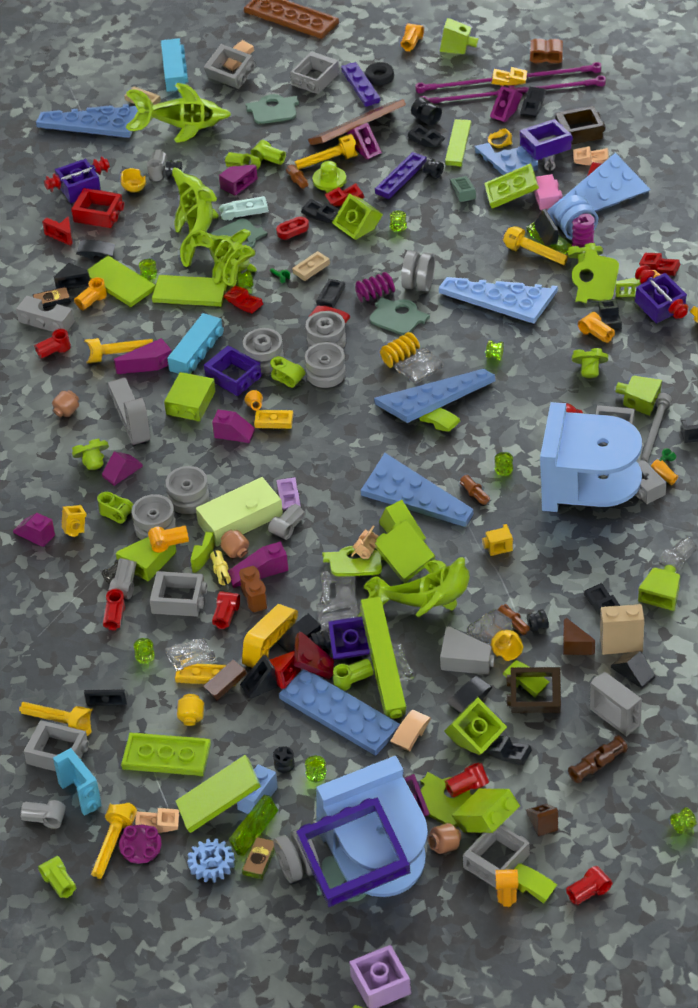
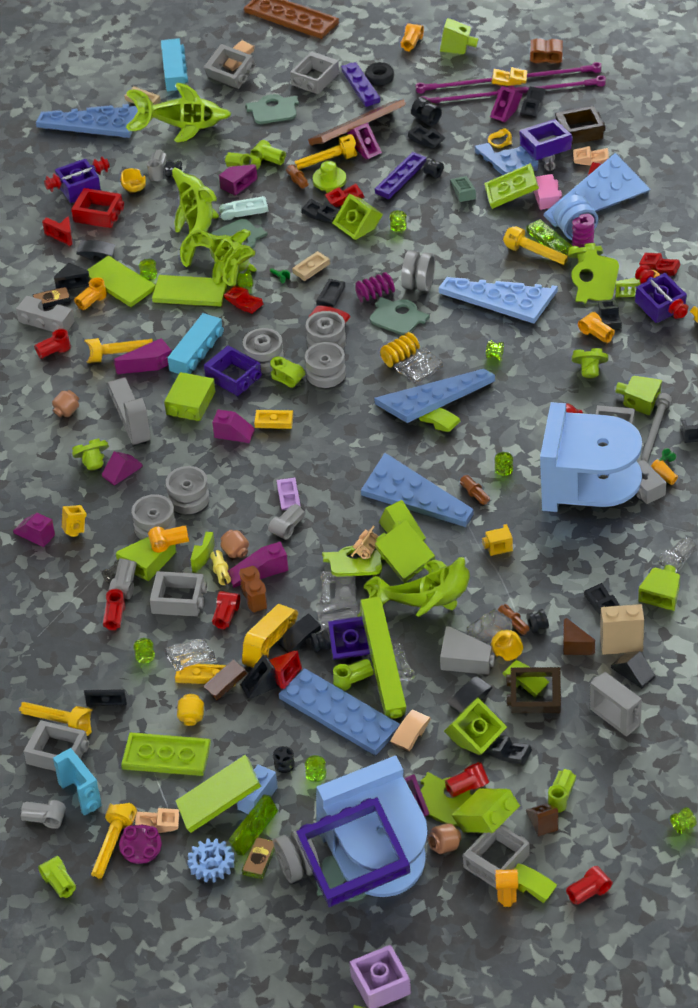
(113, 506): lime piece -> none
(240, 509): yellowish green brick -> none
(254, 396): light orange cone -> none
(292, 227): red plate -> none
(311, 657): dark red wing -> none
(458, 142): lime tile -> none
(546, 228): black slope -> none
(561, 789): none -> lime piece
(597, 759): reddish brown piece -> none

